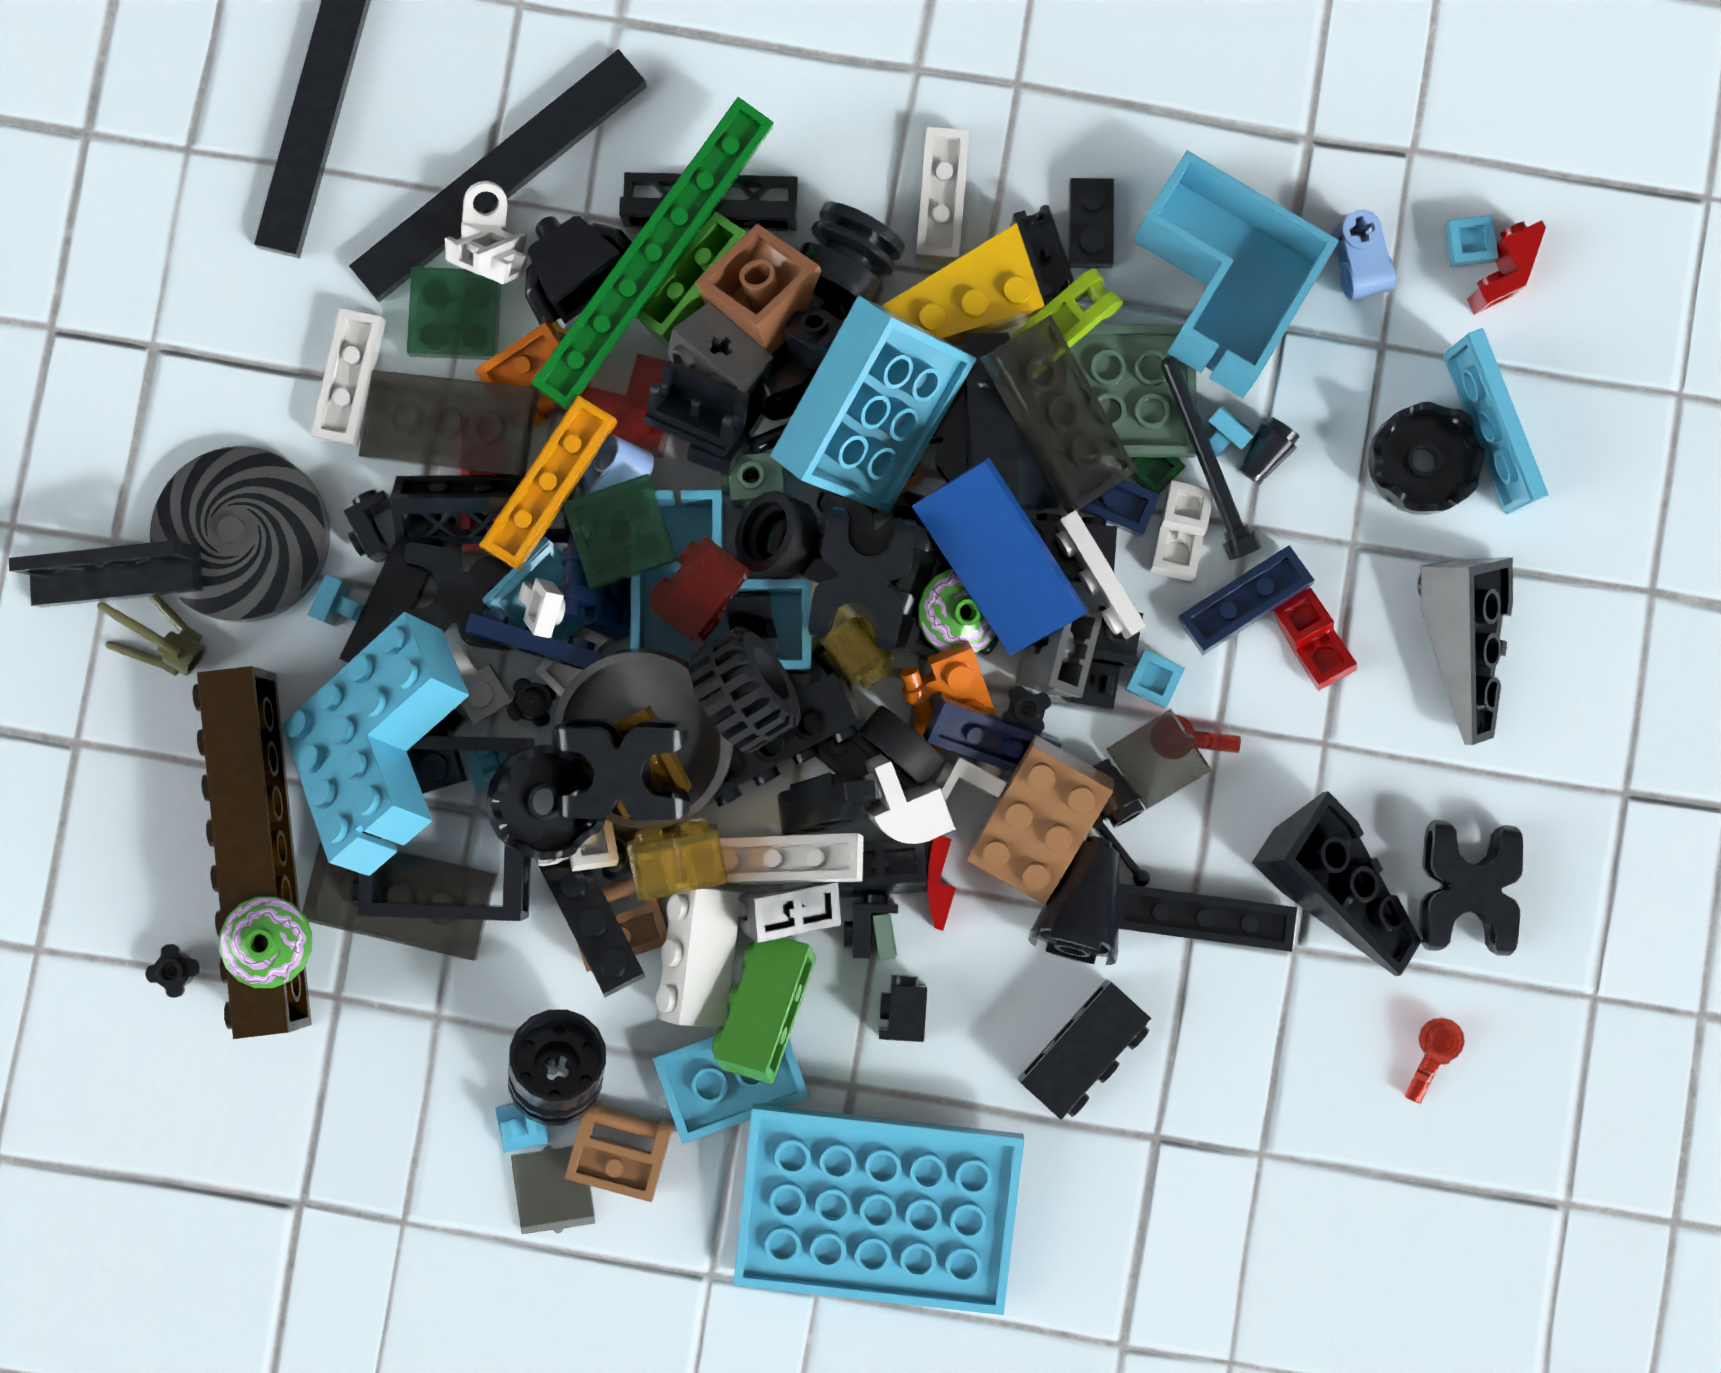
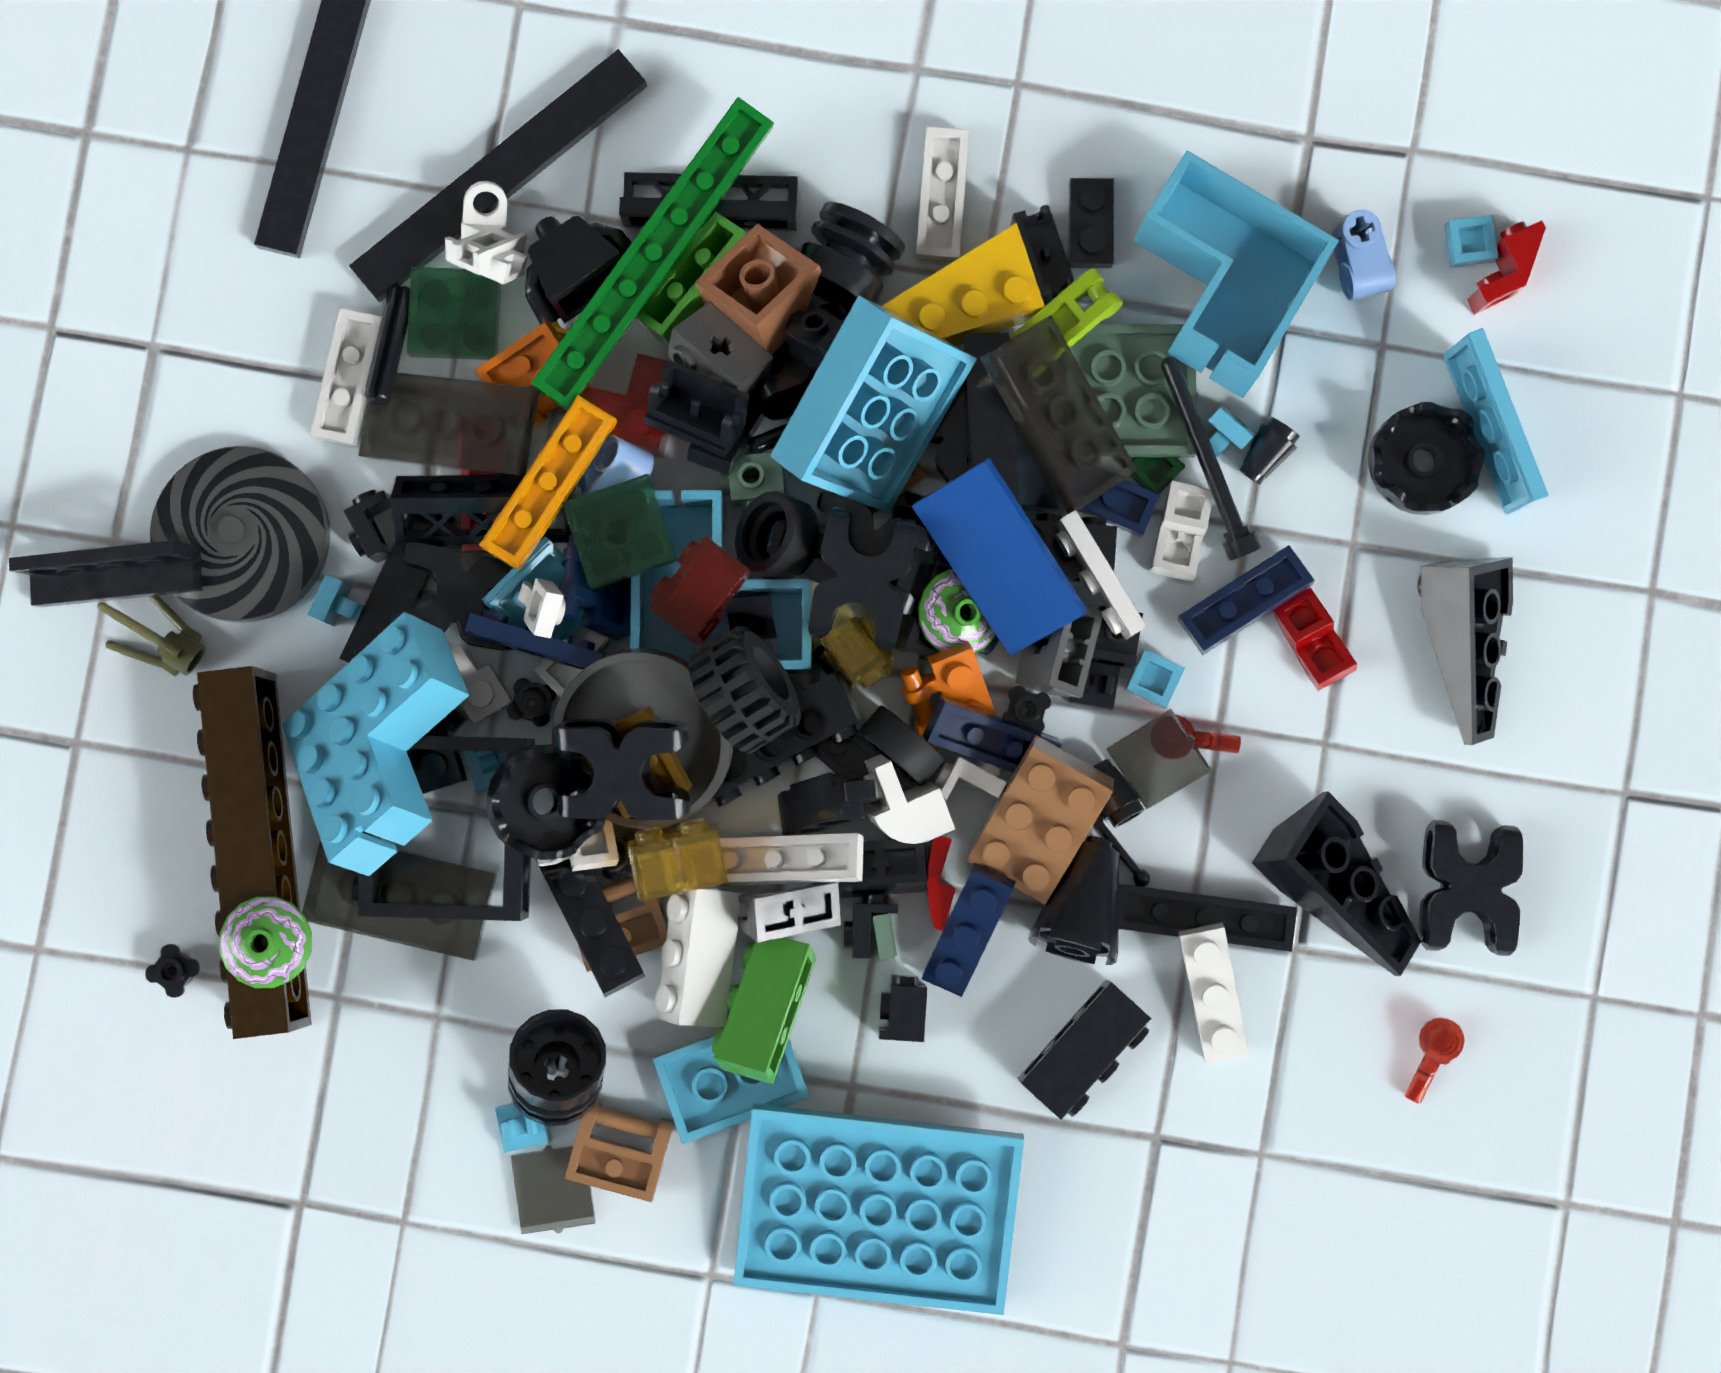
(388, 346): none -> black axle
(968, 929): none -> dark blue plate
(1214, 993): none -> white plate

